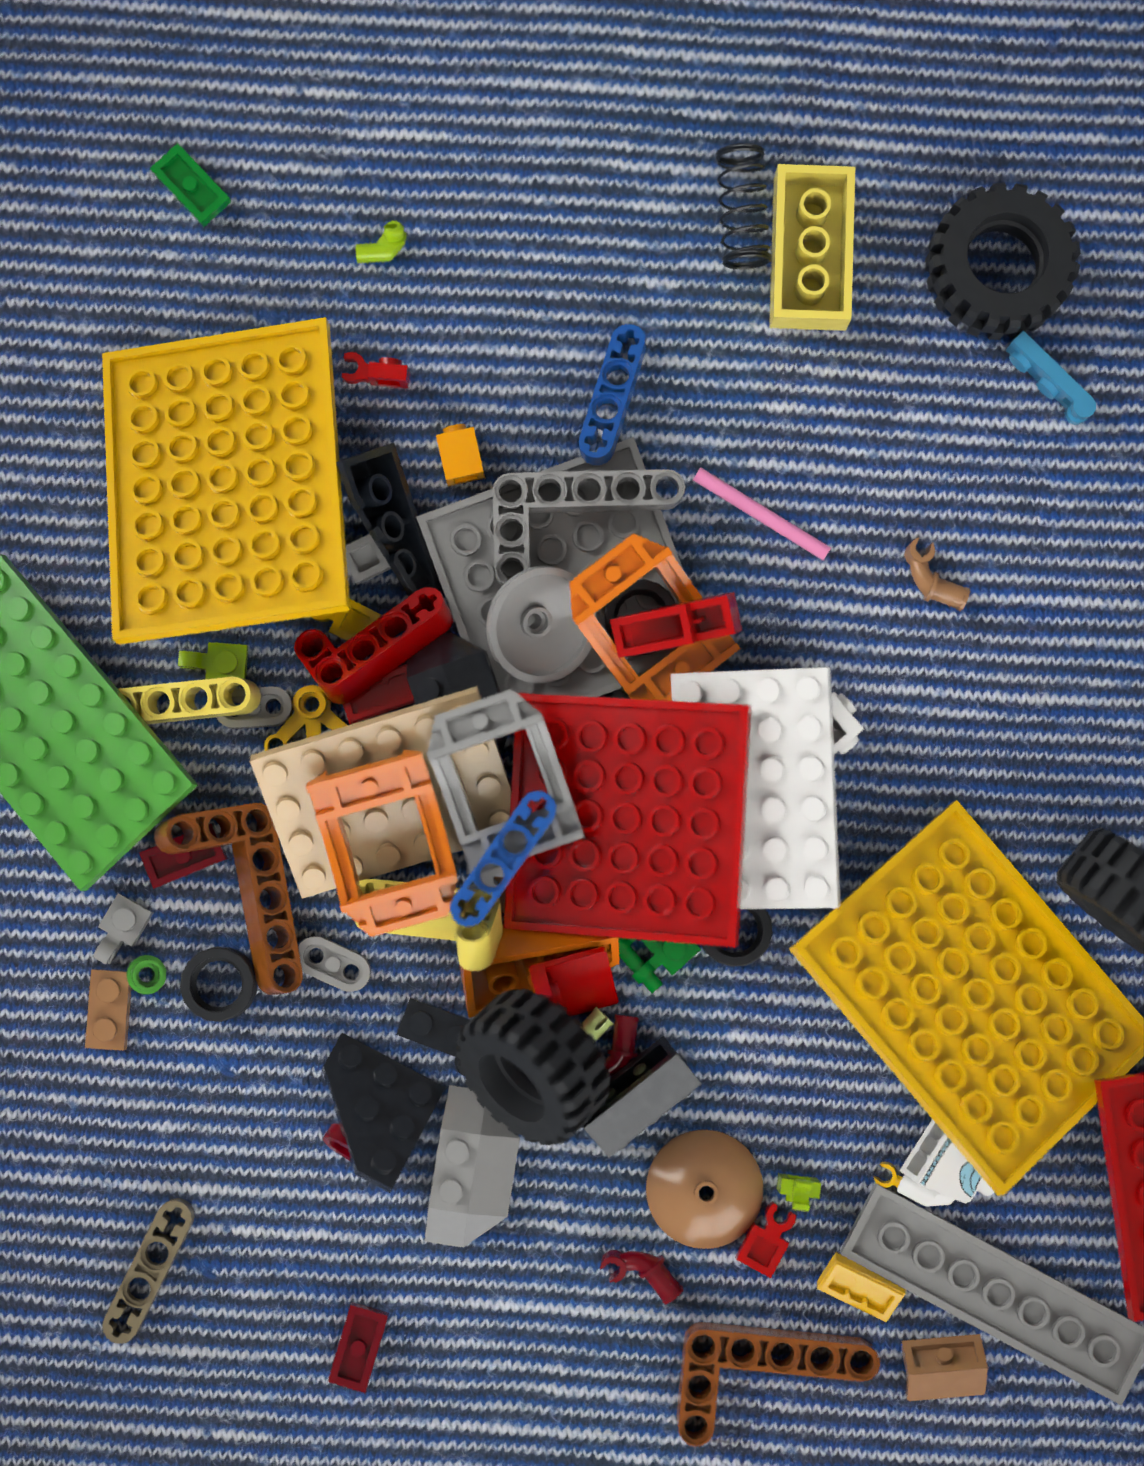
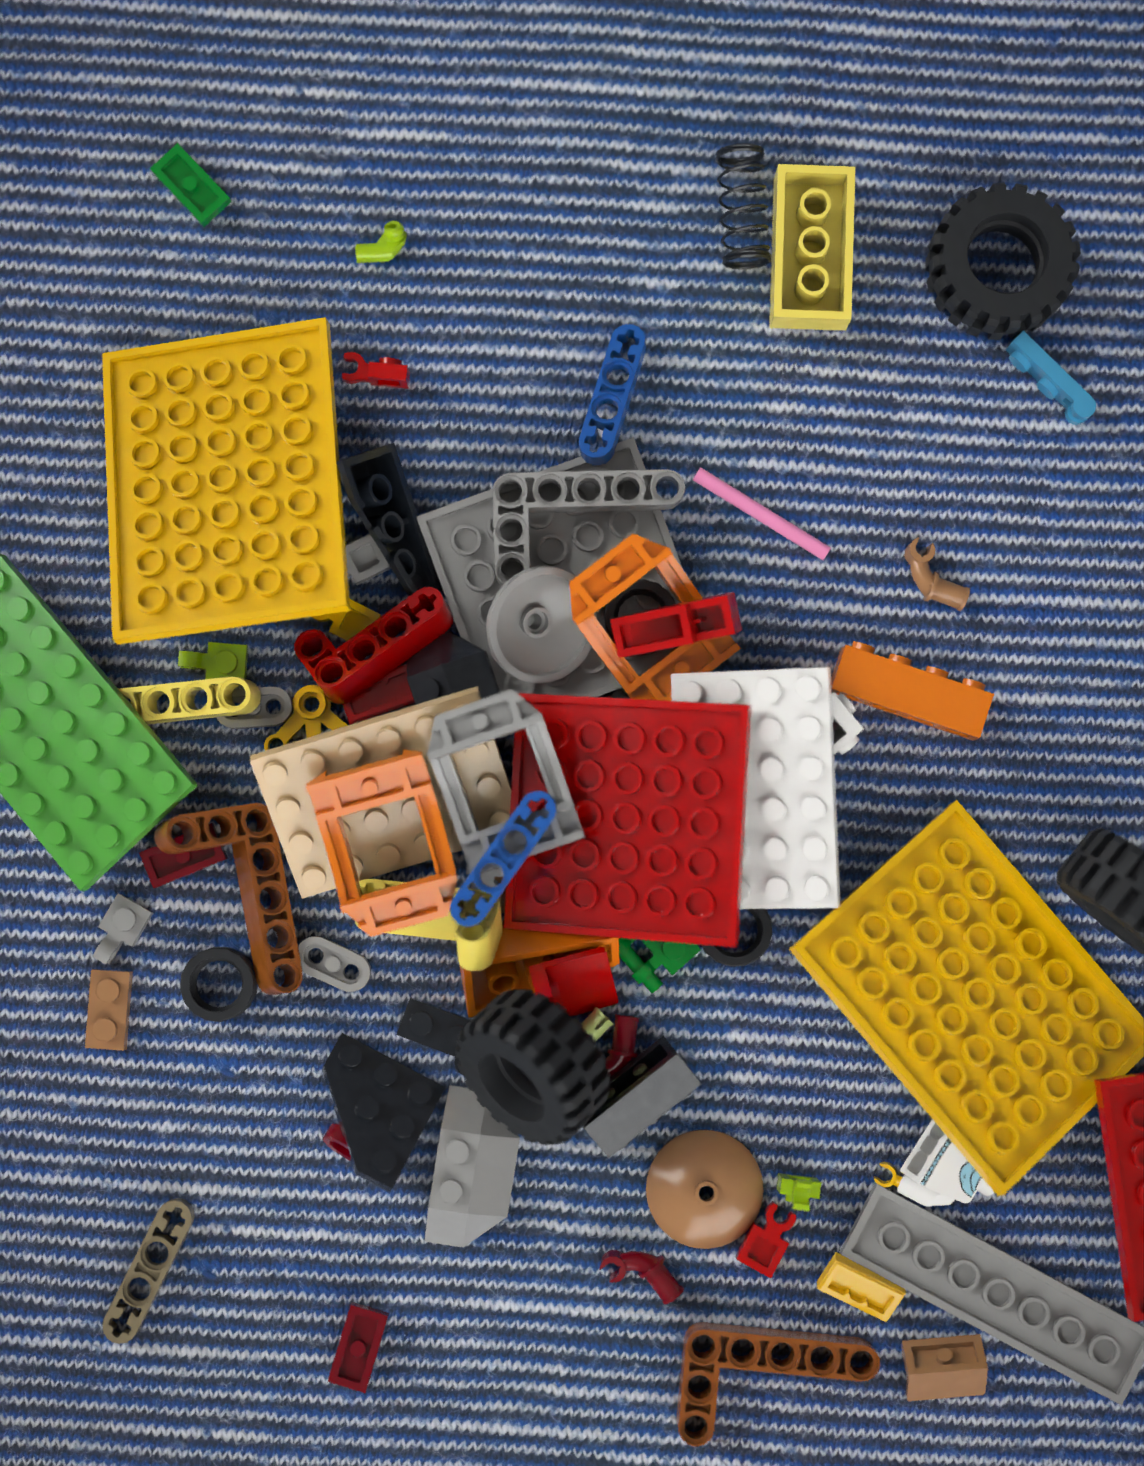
(158, 977): bright green plate -> none
(460, 455): light orange brick -> none
(911, 692): none -> orange brick

